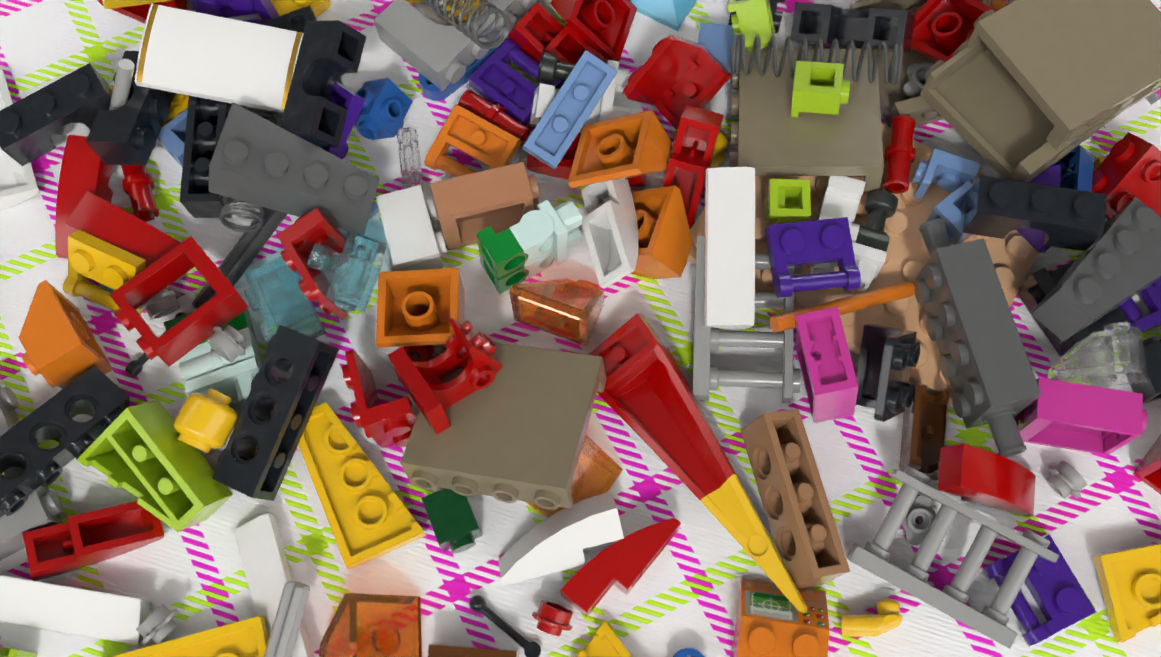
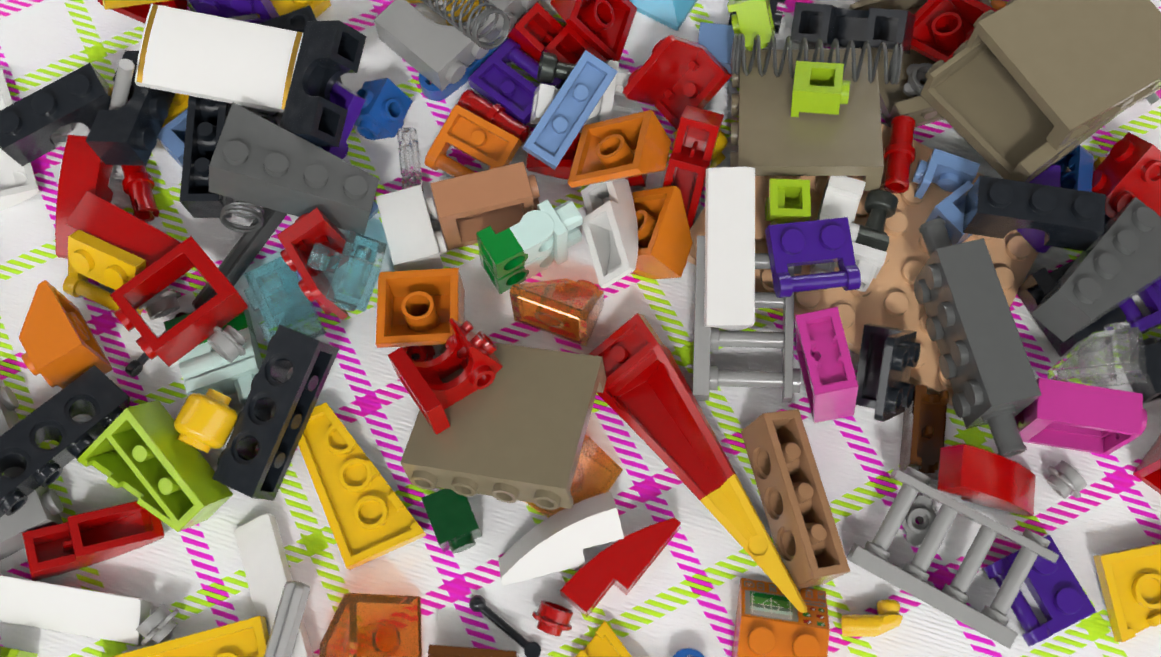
(385, 423): red bracket -> none
(847, 304): orange bar -> none

